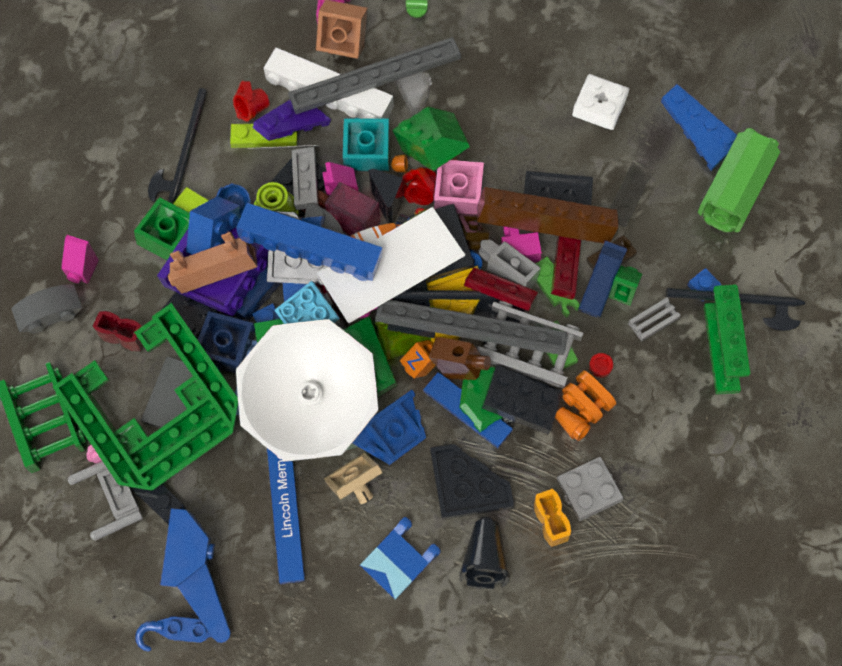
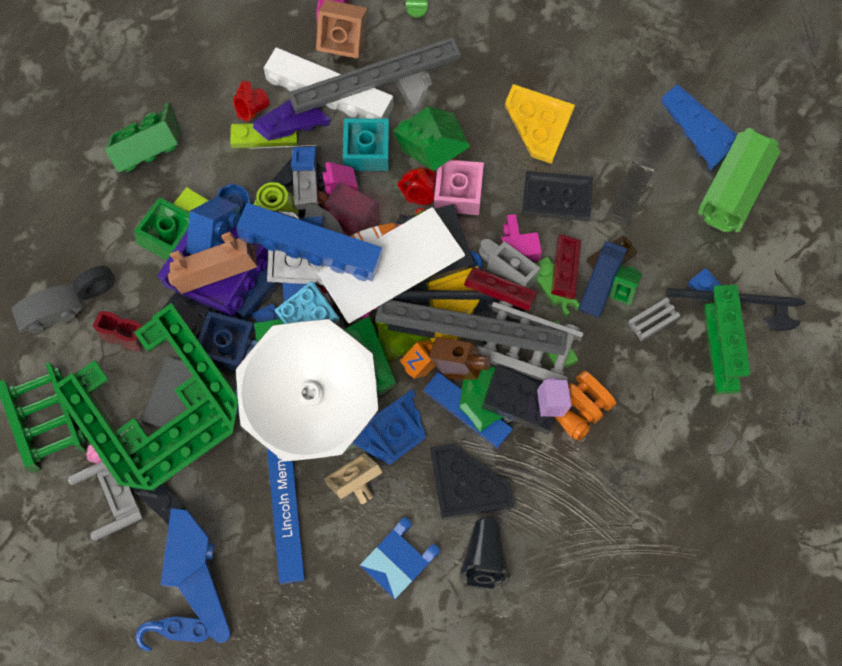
(78, 260): dark pink slope -> none
(93, 282): none -> black tyre
(144, 140): none -> green wedge
(157, 183): black piece -> none
(304, 158): none -> blue plate
(388, 192): black slope -> none
(400, 163): orange hinge -> none
(473, 230): dark brown plate -> none
(539, 121): none -> yellow plate
(546, 215): reddish brown brick -> none
(554, 397): none -> lavender brick
(555, 524): light orange brick -> none
(589, 489): light grey plate -> none
(601, 365): red tile -> none
(604, 113): white brick -> none

